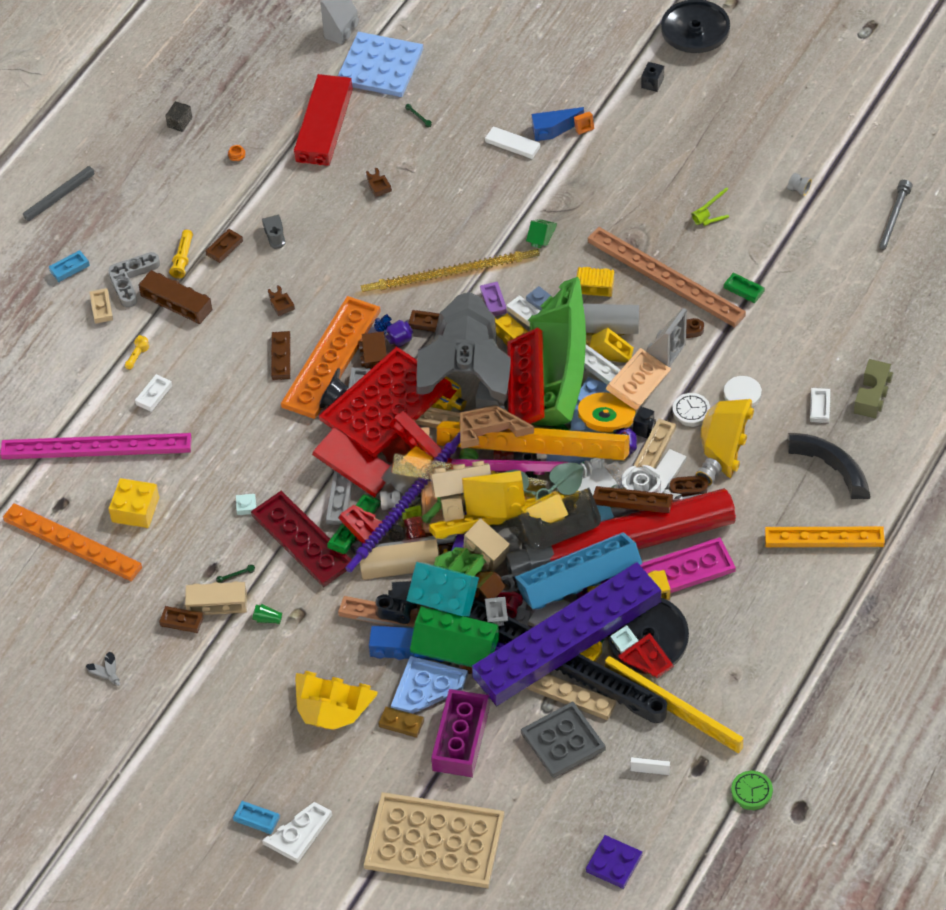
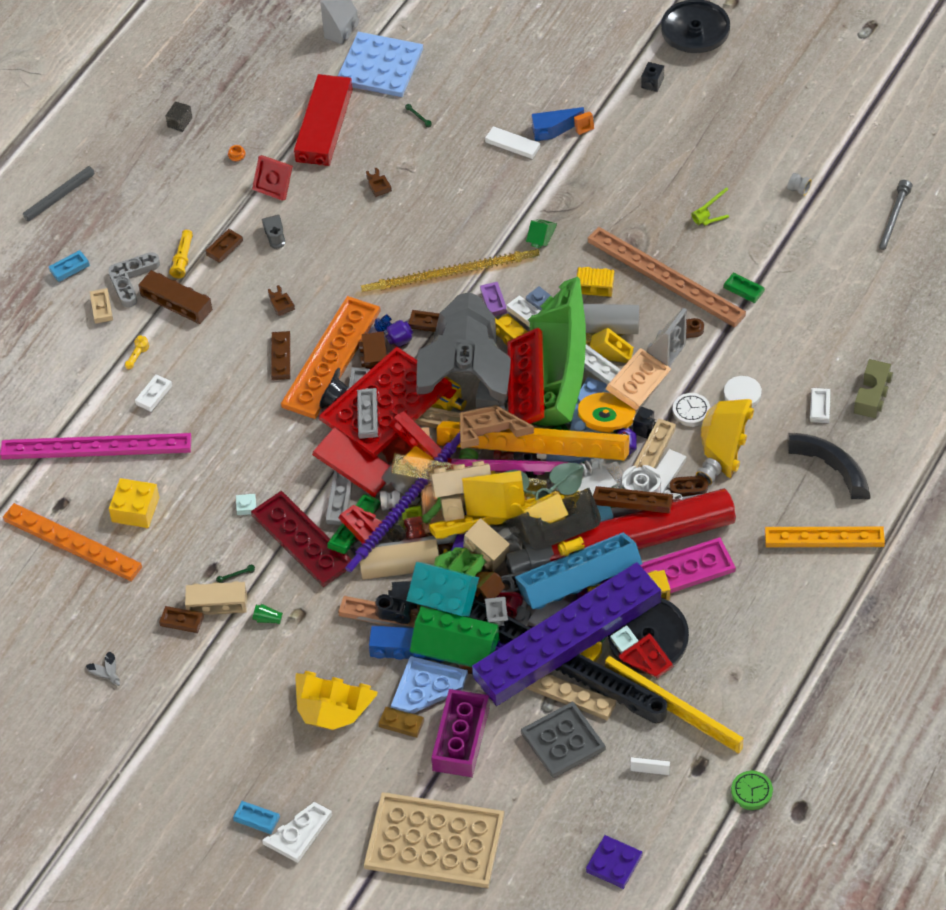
(272, 177): none -> red tile
(367, 413): none -> light grey tile
(571, 546): none -> yellow pin

